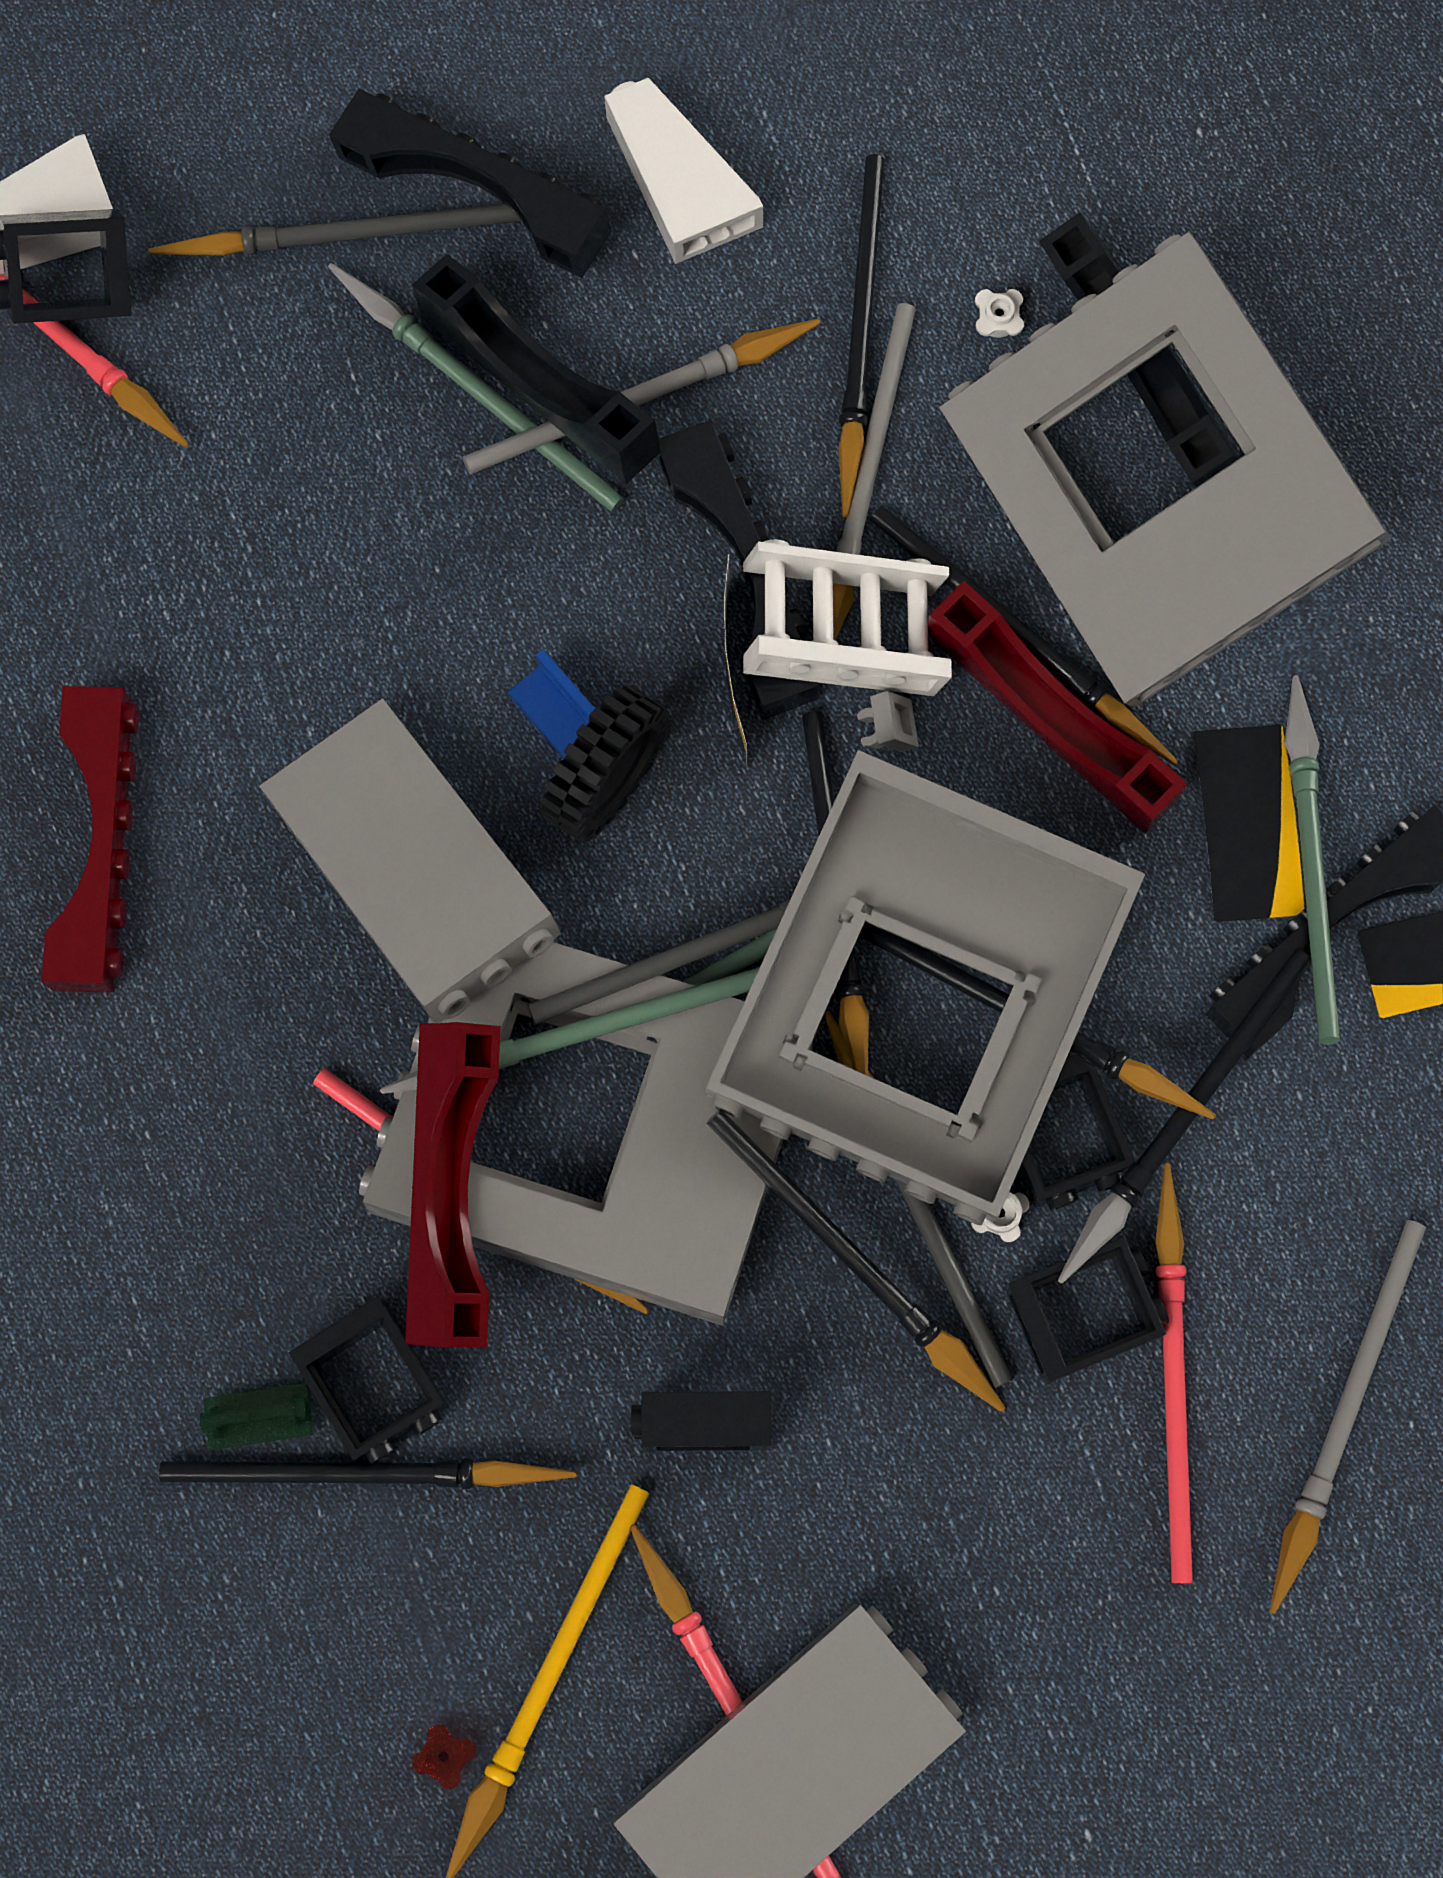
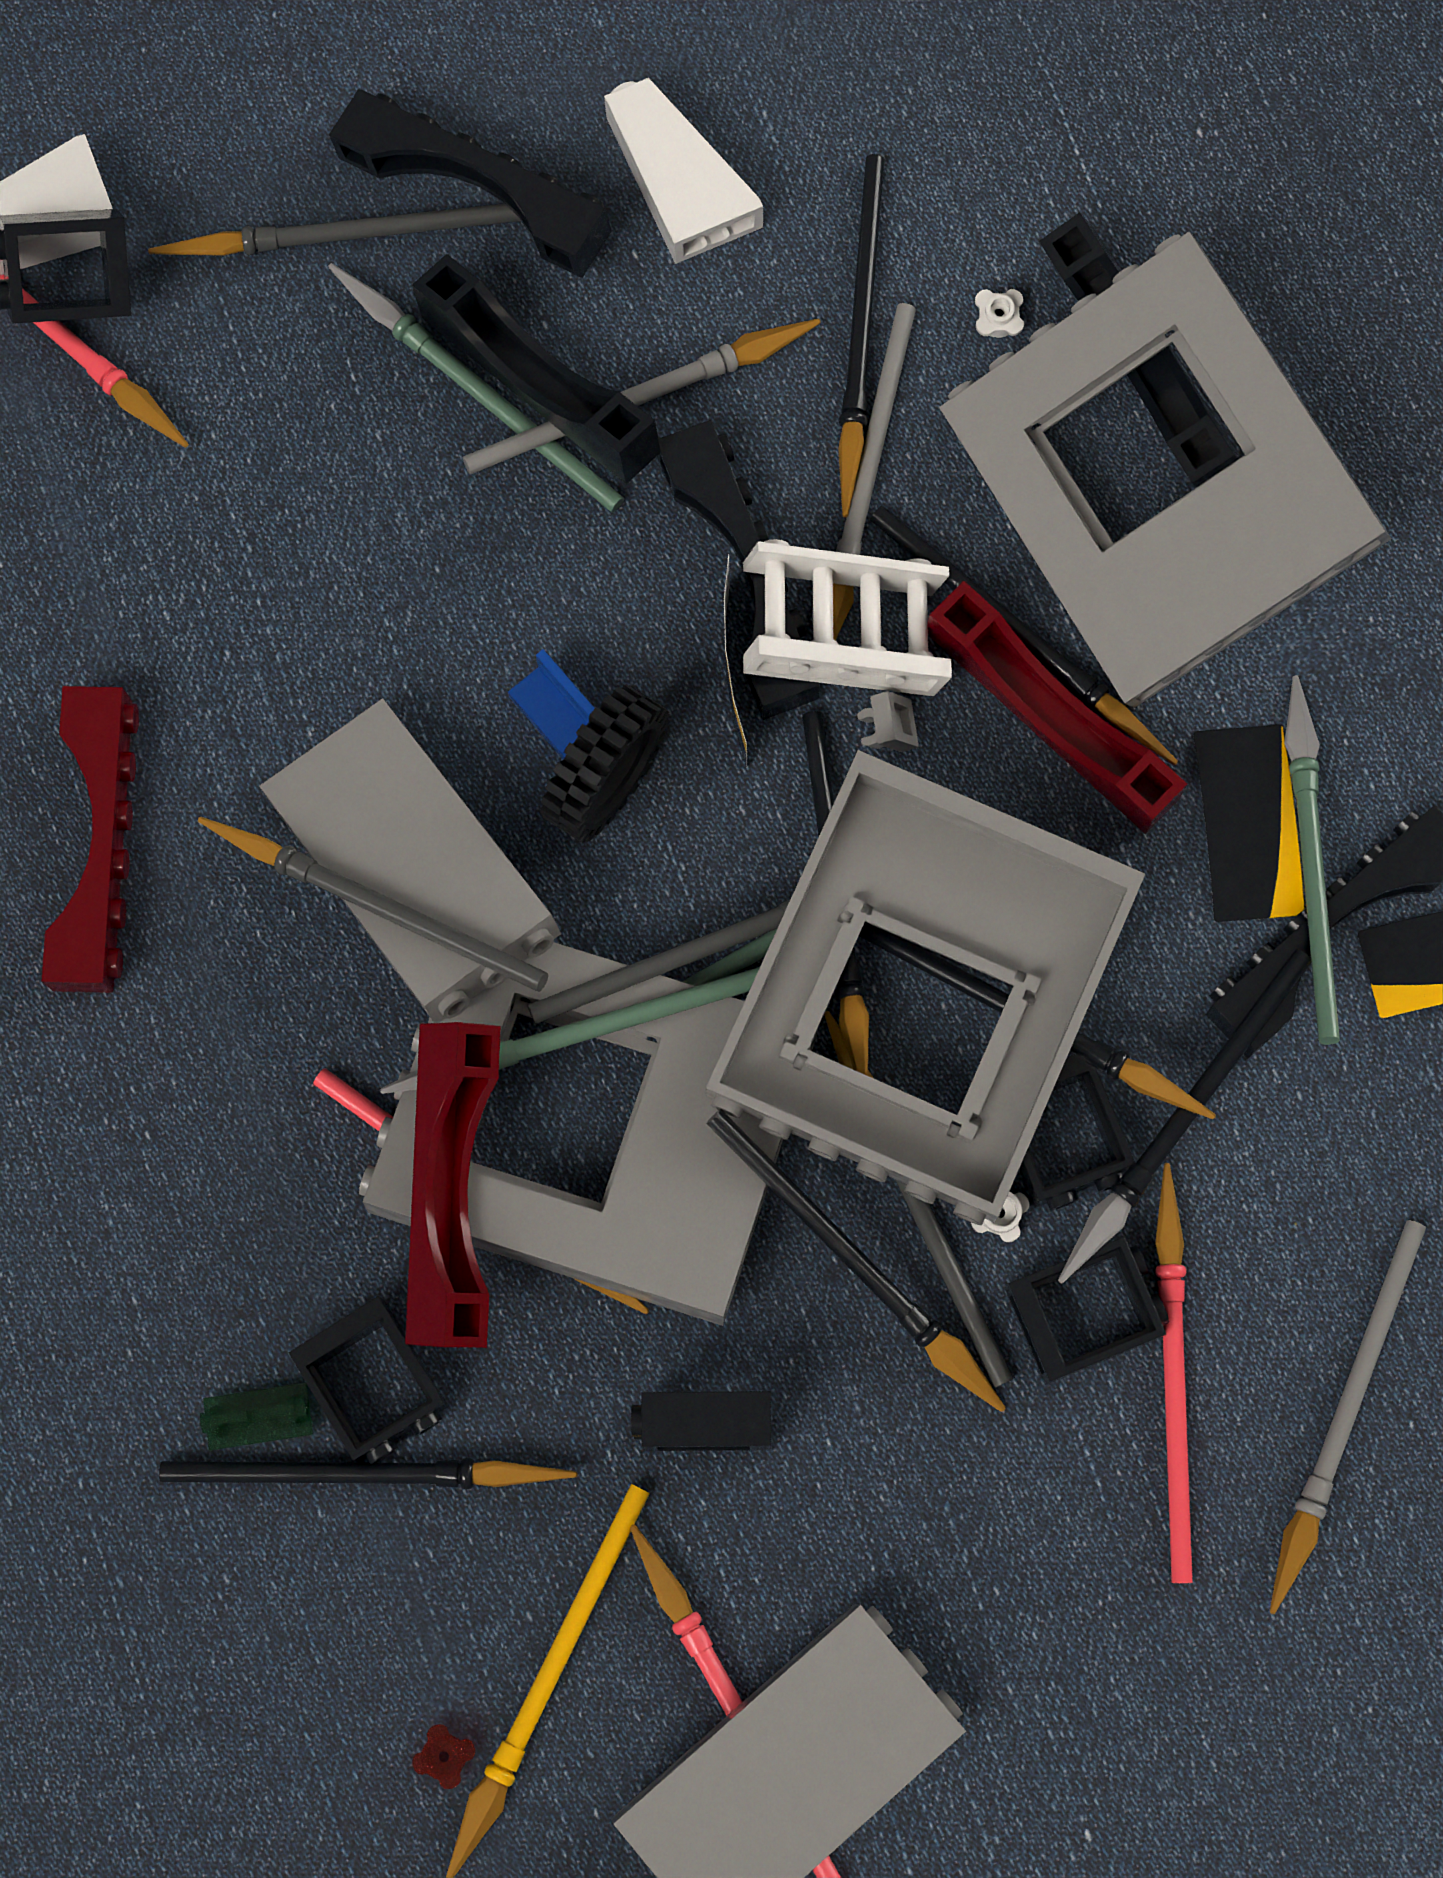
(307, 870): none -> dark grey piece

